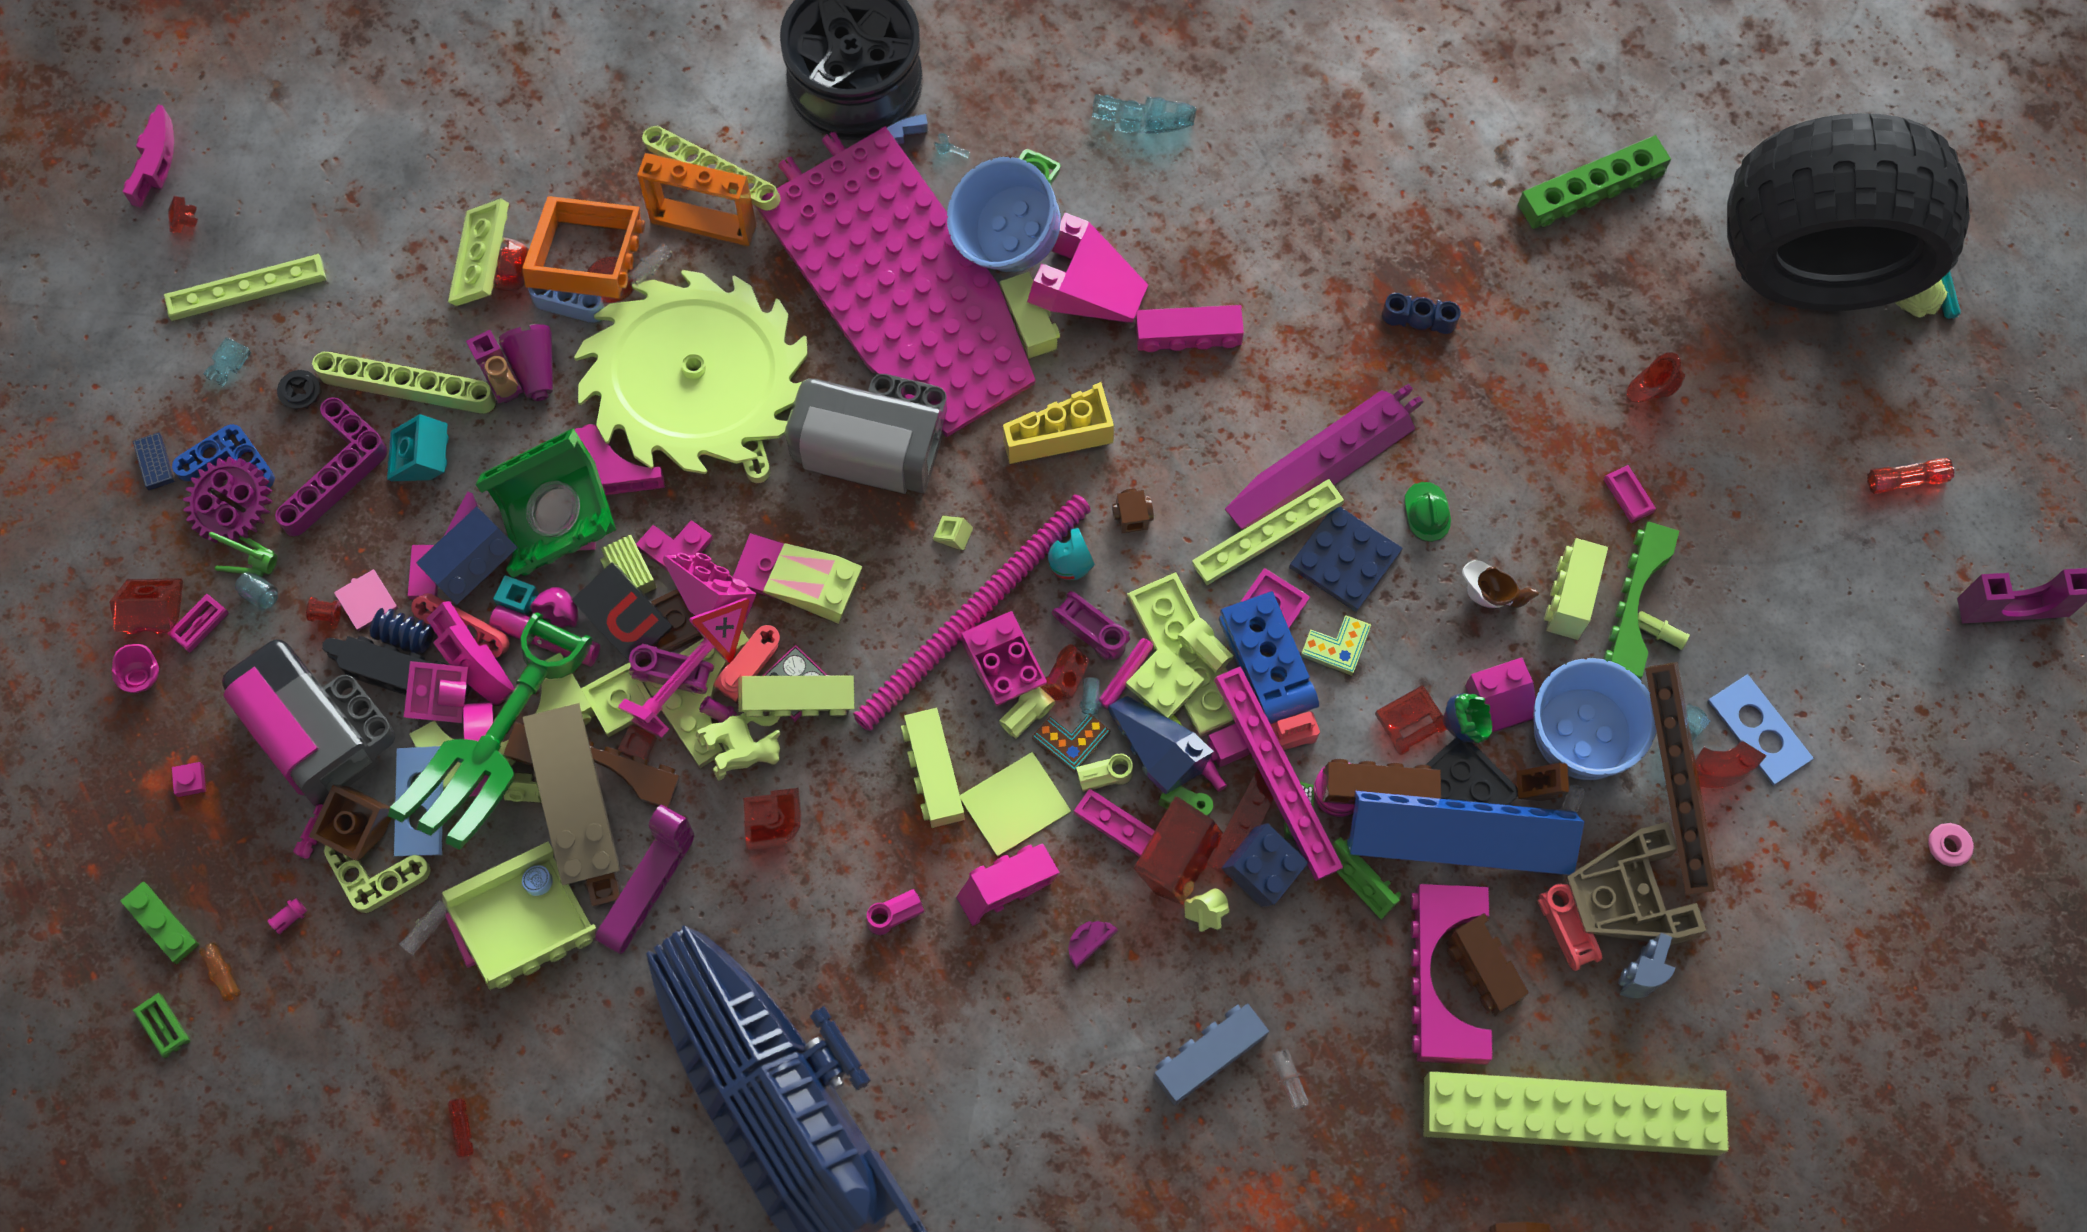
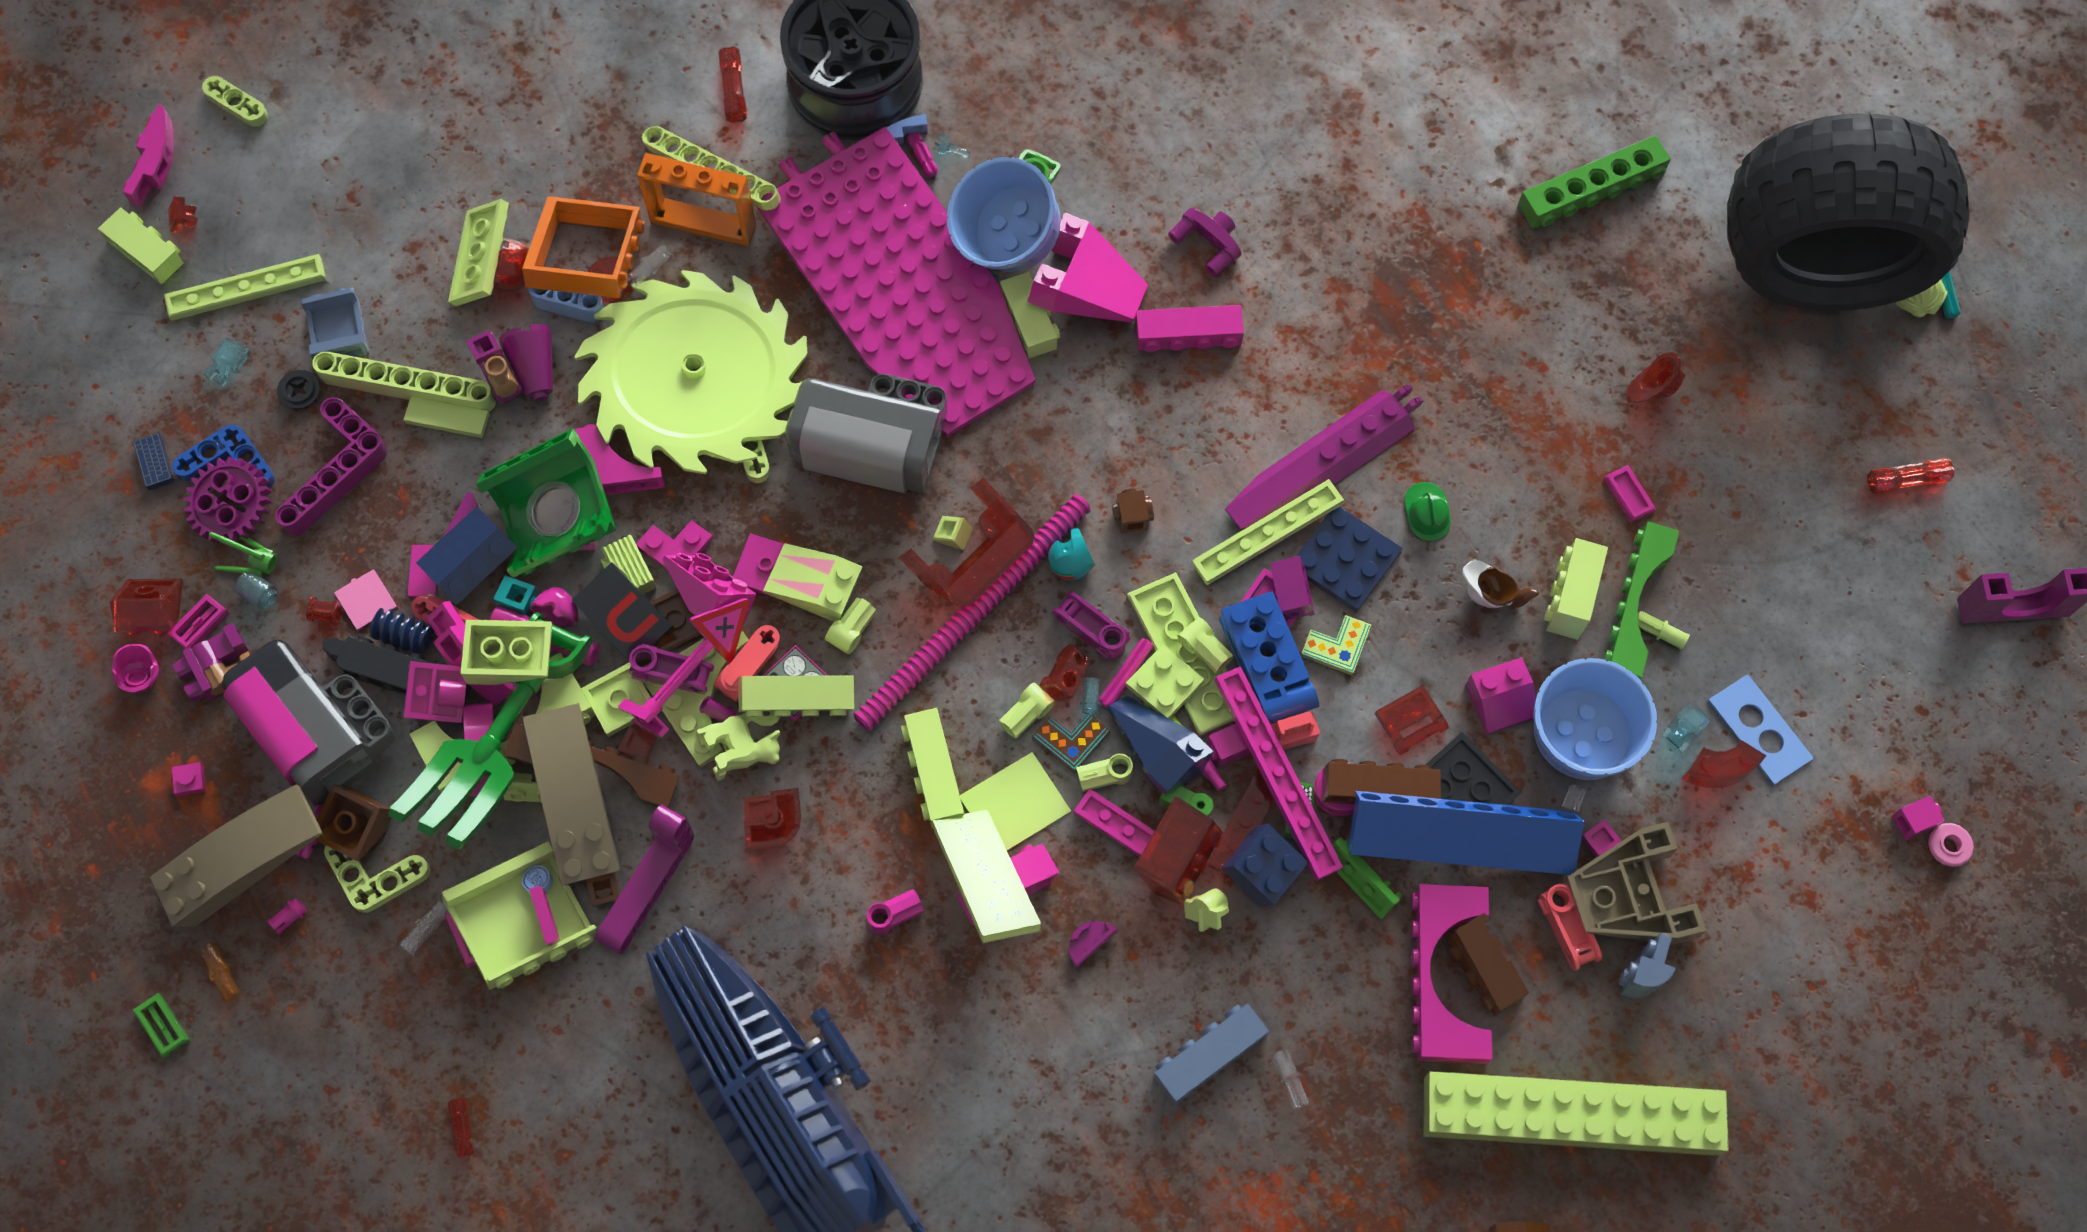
(141, 245): none -> yellowish green brick
(159, 922): bright green plate -> none
(208, 663): none -> magenta hips
(230, 91): none -> yellowish green beam
(235, 857): none -> dark tan slope
(335, 323): none -> sand blue panel
(407, 839): light blue piece -> none
(418, 450): teal slope -> none
(446, 417): none -> yellowish green tile
(505, 651): none -> yellowish green slope
(544, 915): none -> dark pink tile
(732, 84): none -> clear red axle
(846, 633): none -> yellowish green piece
(923, 154): none -> dark pink axle
(986, 876): none -> yellowish green tile
(1003, 658): dark pink slope -> none
(1006, 541): none -> clear red windscreen
(1061, 428): light yellow wedge -> none
(1153, 117): clear light blue slope -> none
(1215, 230): none -> magenta connector
(1292, 587): none -> magenta hinge
(1433, 317): dark blue piece -> none
(1468, 718): green hair -> none
(1543, 782): reddish brown arch -> none
(1600, 838): none -> dark pink plate
(1681, 778): reddish brown brick -> none
(1918, 817): none -> dark pink brick

